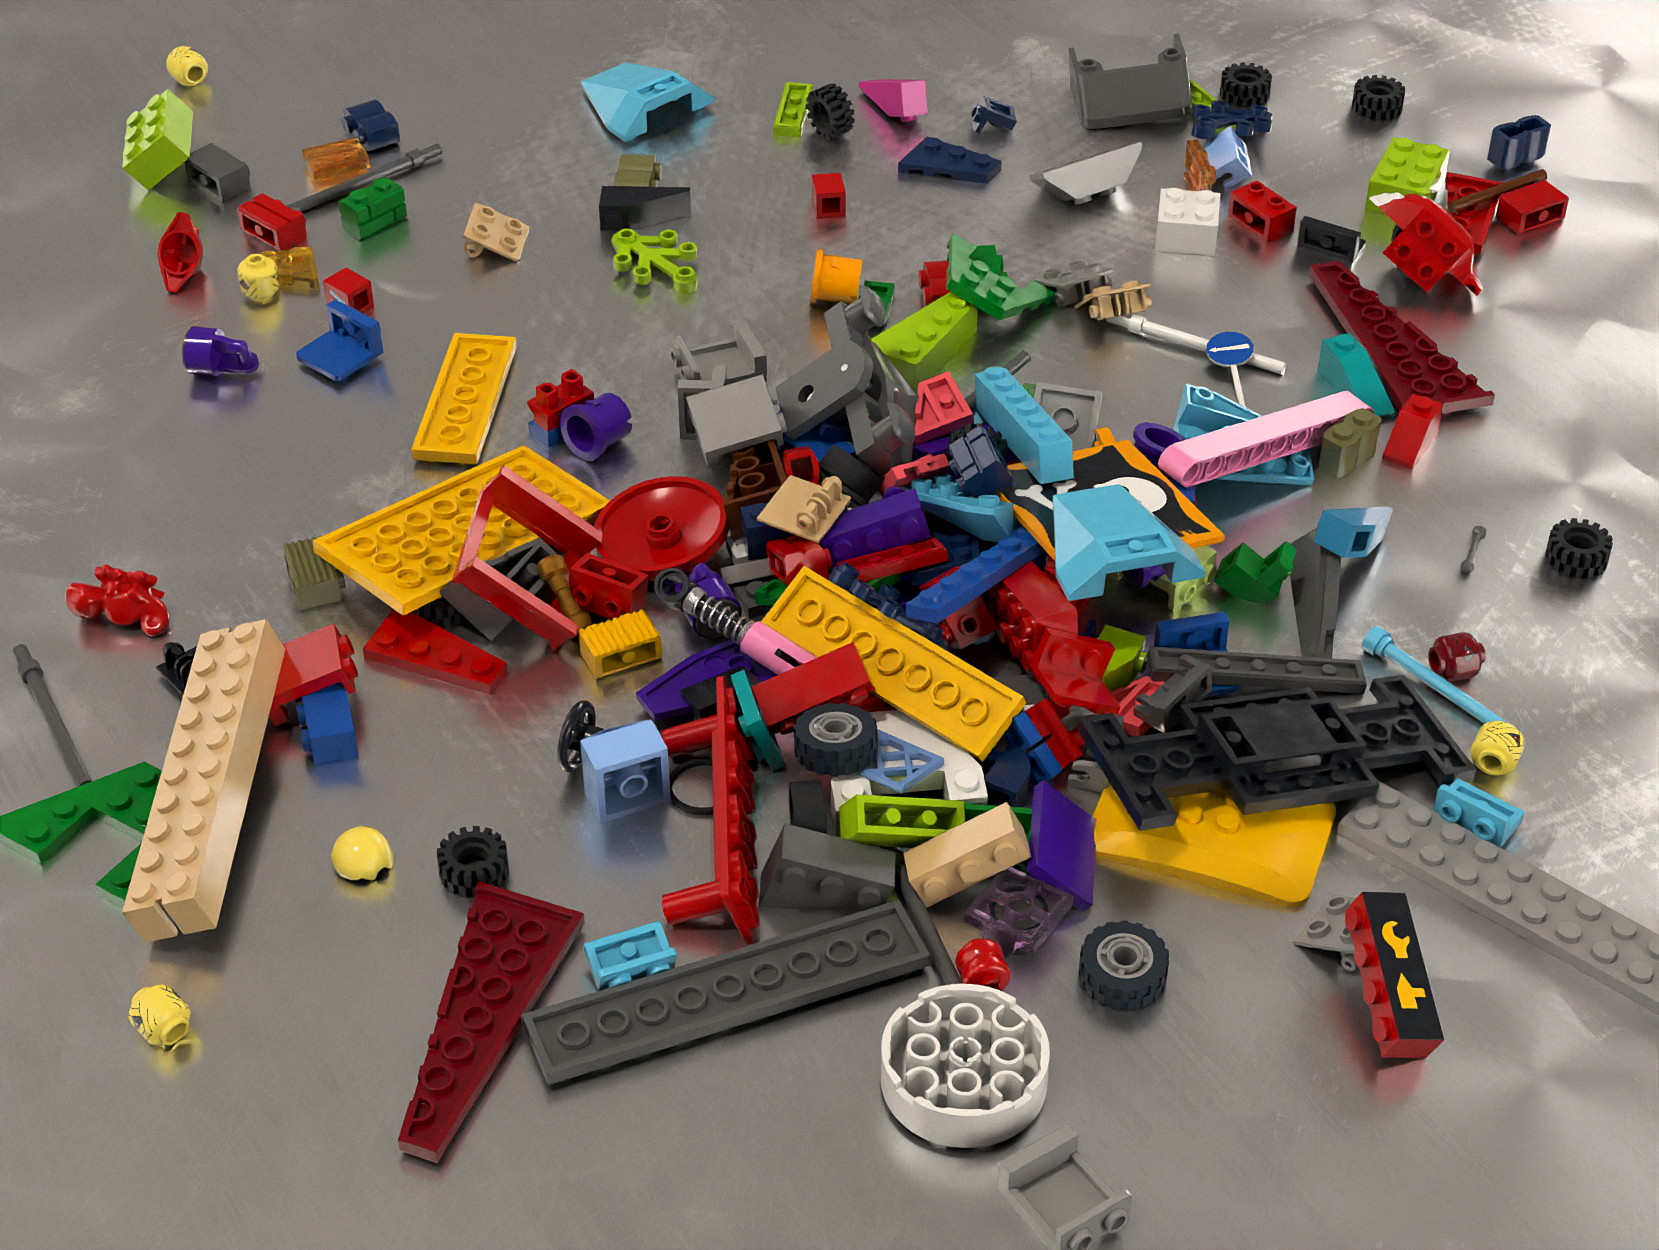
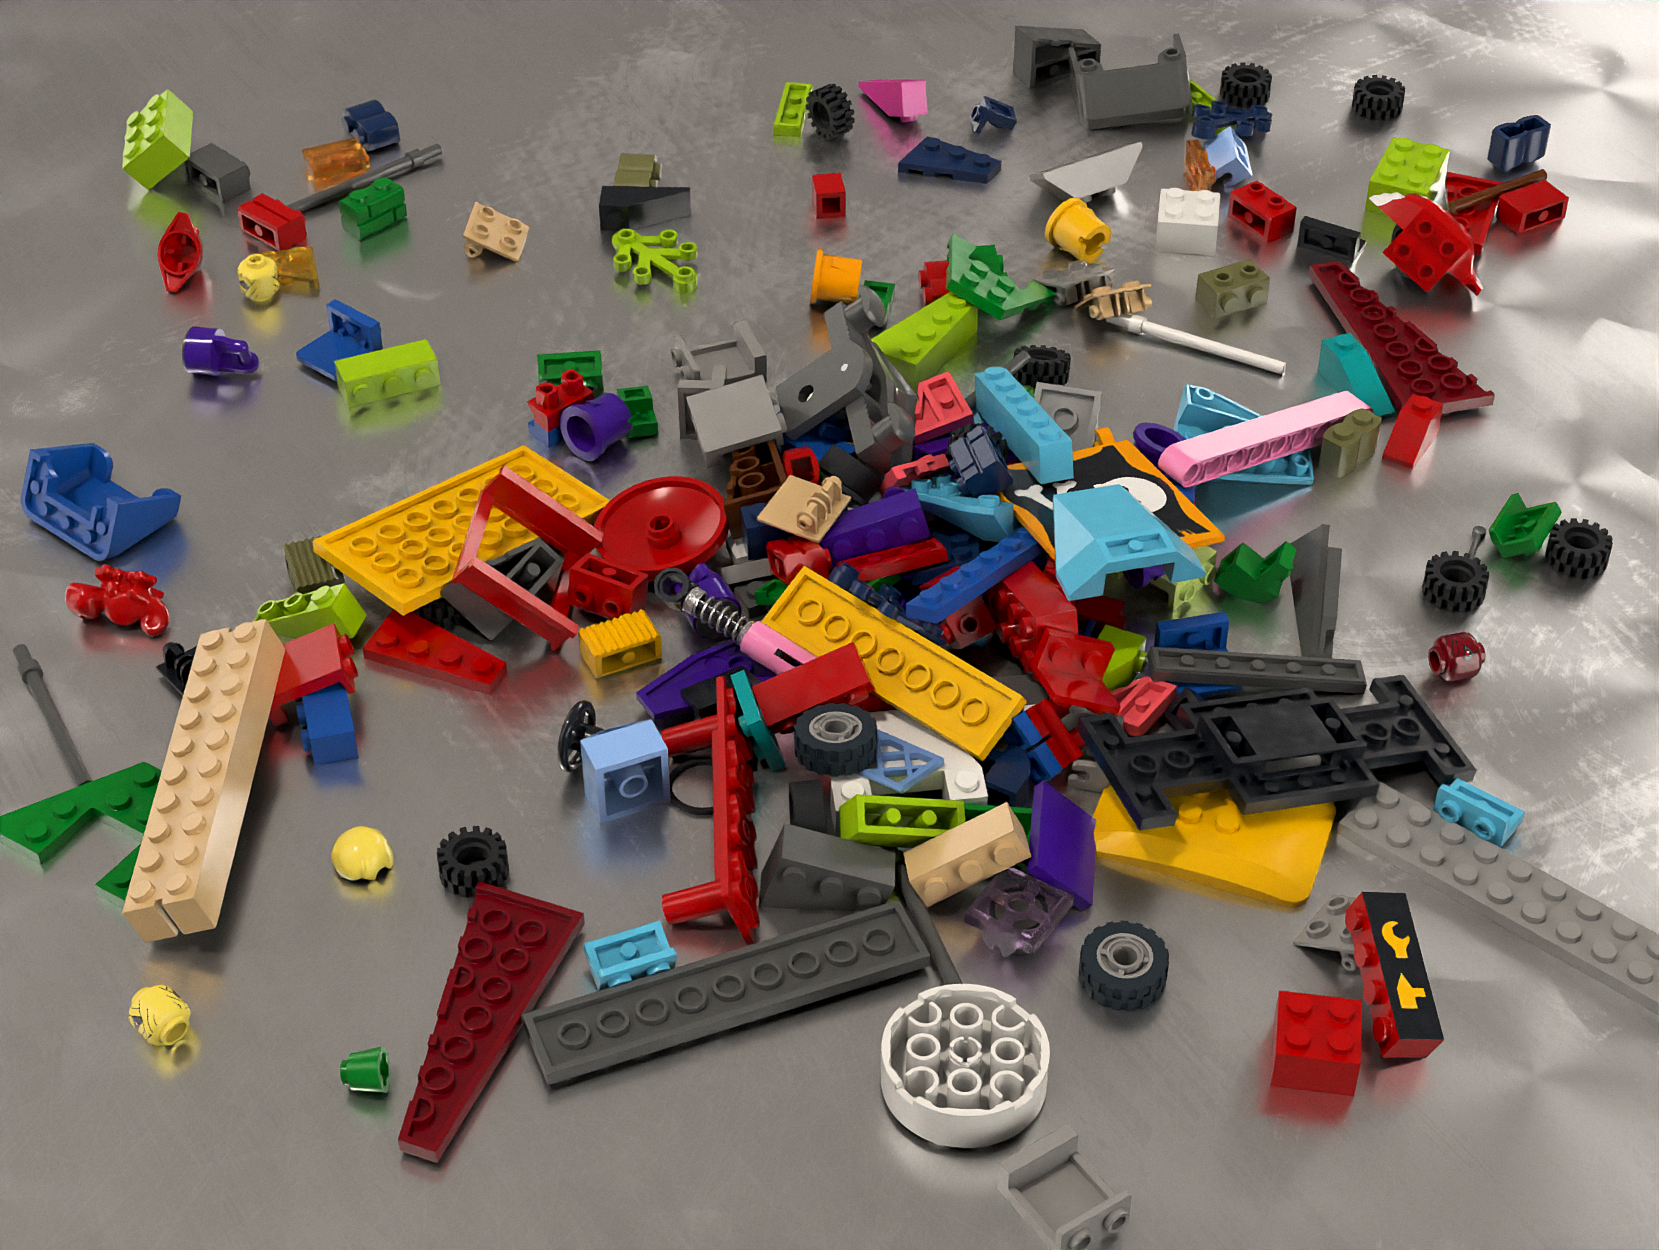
(75, 499): none -> blue windscreen
(186, 66): light yellow head -> none
(312, 611): none -> lime slope
(349, 289): red brick -> none
(367, 1070): none -> green hat
(387, 373): none -> lime brick
(464, 399): yellow plate -> none
(553, 571): pearl gold piece -> none
(585, 363): none -> green bracket
(631, 90): medium azure wedge -> none
(641, 408): none -> green slope
(983, 964): red piece -> none
(1043, 53): none -> dark grey wedge
(1046, 366): none -> black tyre
(1077, 230): none -> yellow piece
(1103, 610): none -> dark red brick
(1183, 687): dark grey hinge -> none
(1231, 350): blue piece -> none
(1232, 288): none -> olive brick
(1316, 1043): none -> red brick
(1352, 530): dark azure slope -> none
(1379, 643): medium azure piece -> none
(1439, 583): none -> black tyre
(1497, 748): light yellow head -> none
(1522, 529): none -> green bracket

